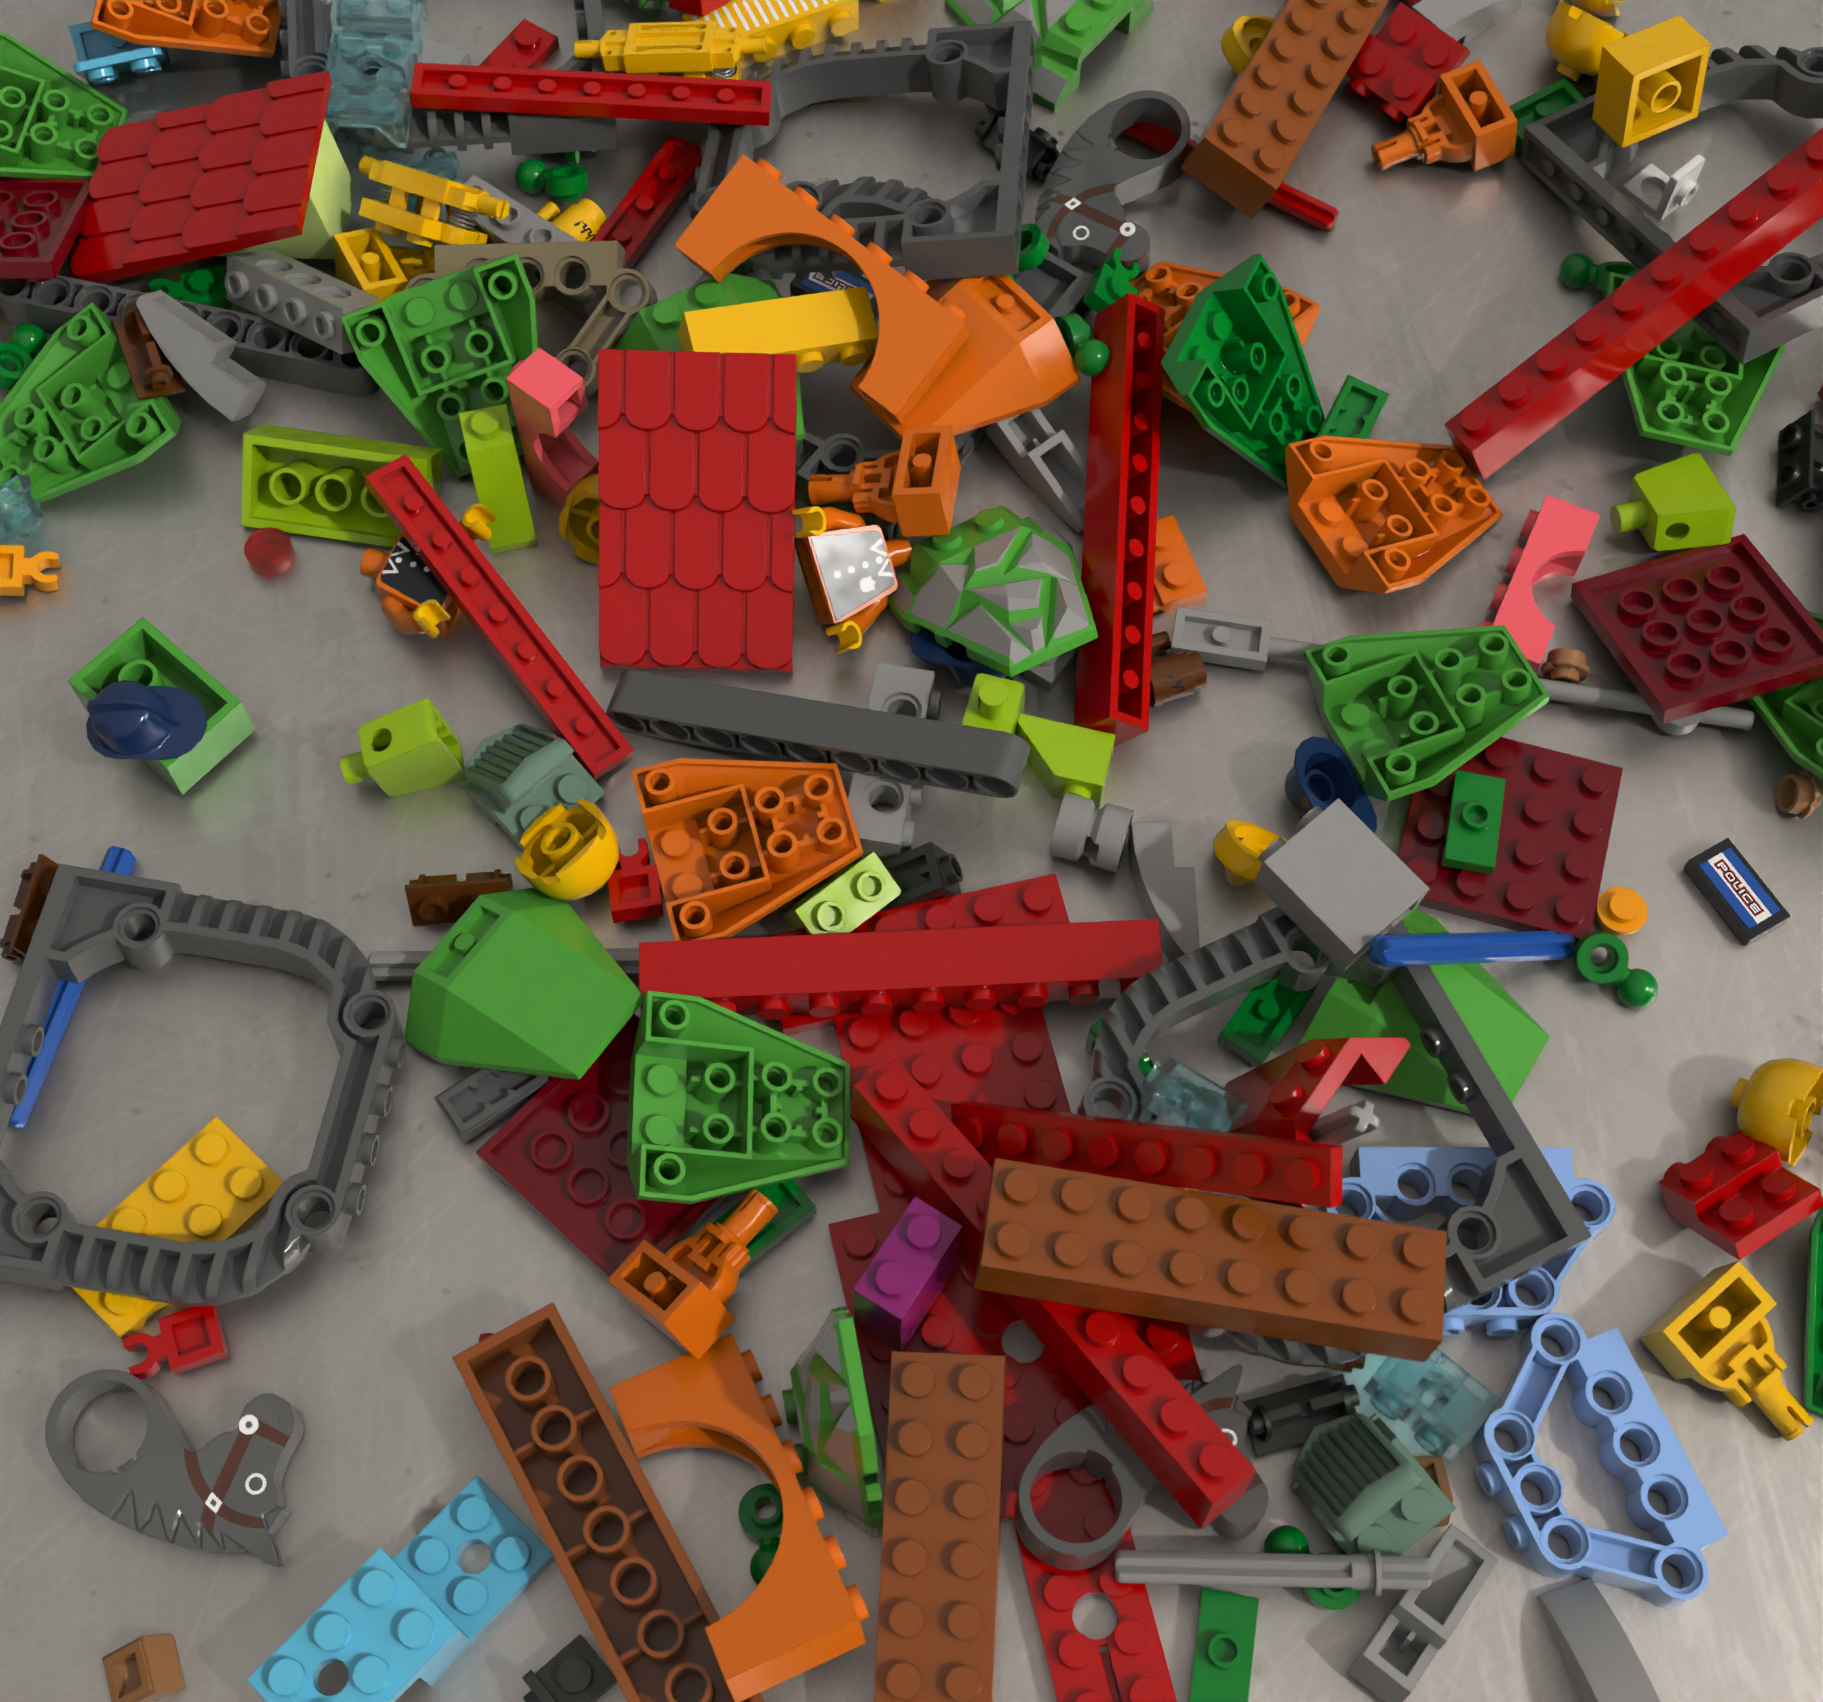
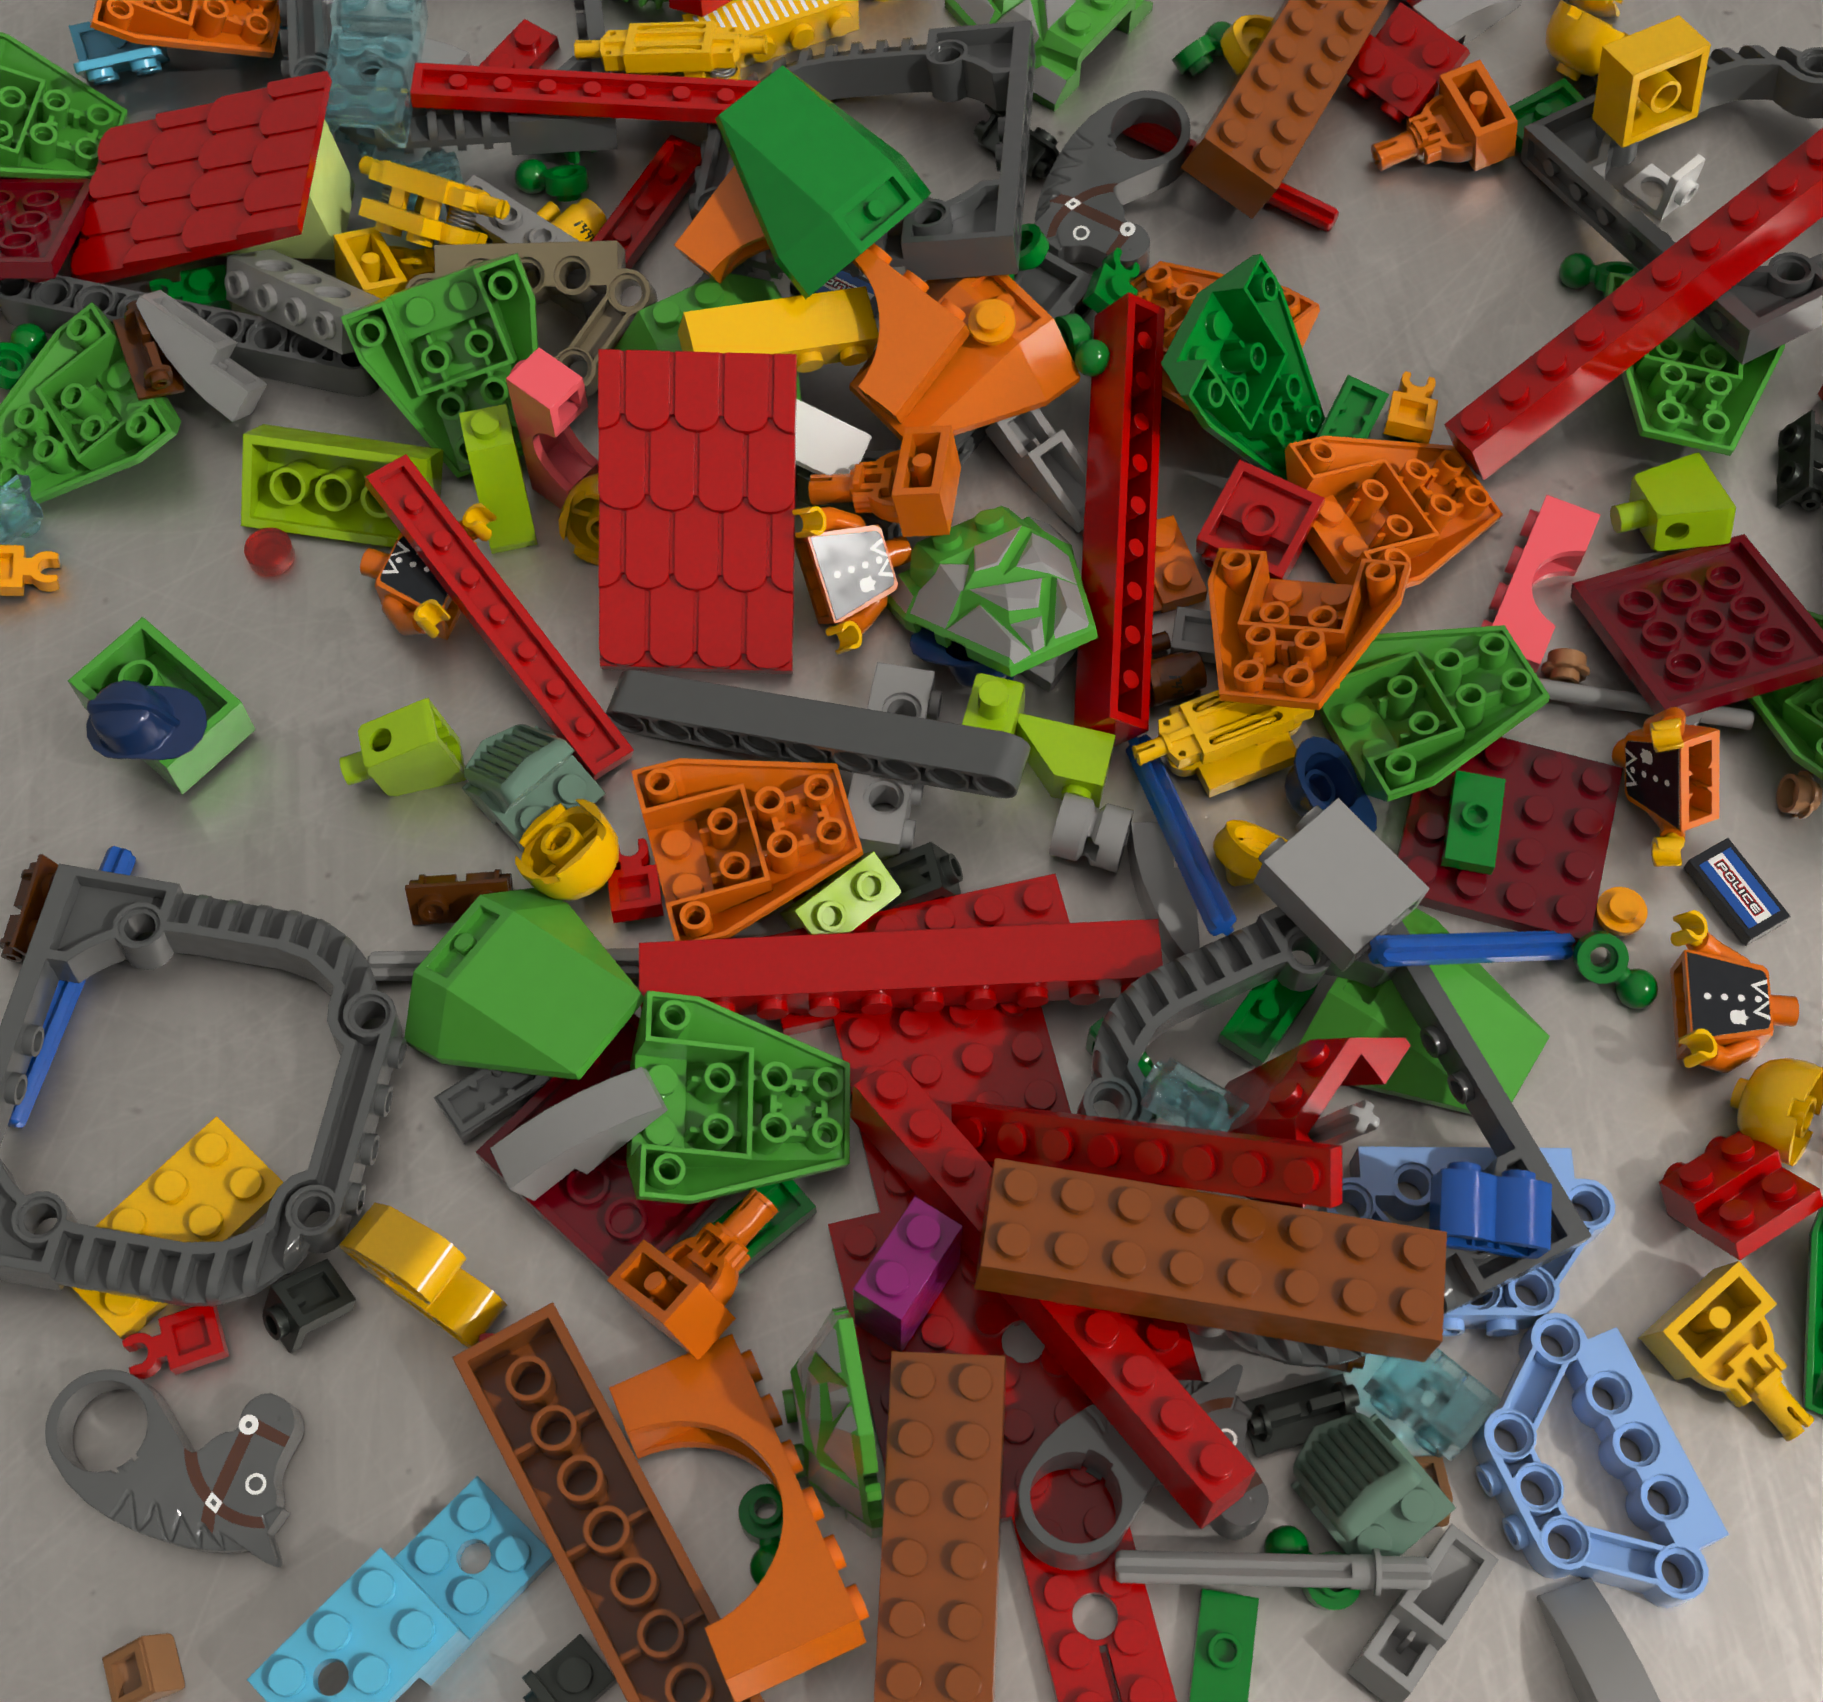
(305, 1303): none -> pearl dark grey bracket
(423, 1272): none -> yellow connector
(578, 1132): none -> light grey slope
(815, 177): none -> green wedge
(827, 443): none -> white slope
(991, 322): none -> light orange plate
(1184, 843): none -> blue axle
(1197, 55): none -> green plate
(1224, 741): none -> yellow piece
(1260, 515): none -> red plate
(1293, 637): none -> orange wedge
(1412, 410): none -> light orange plate
(1492, 1212): none -> blue brick
(1671, 777): none -> torso
(1721, 1000): none -> torso

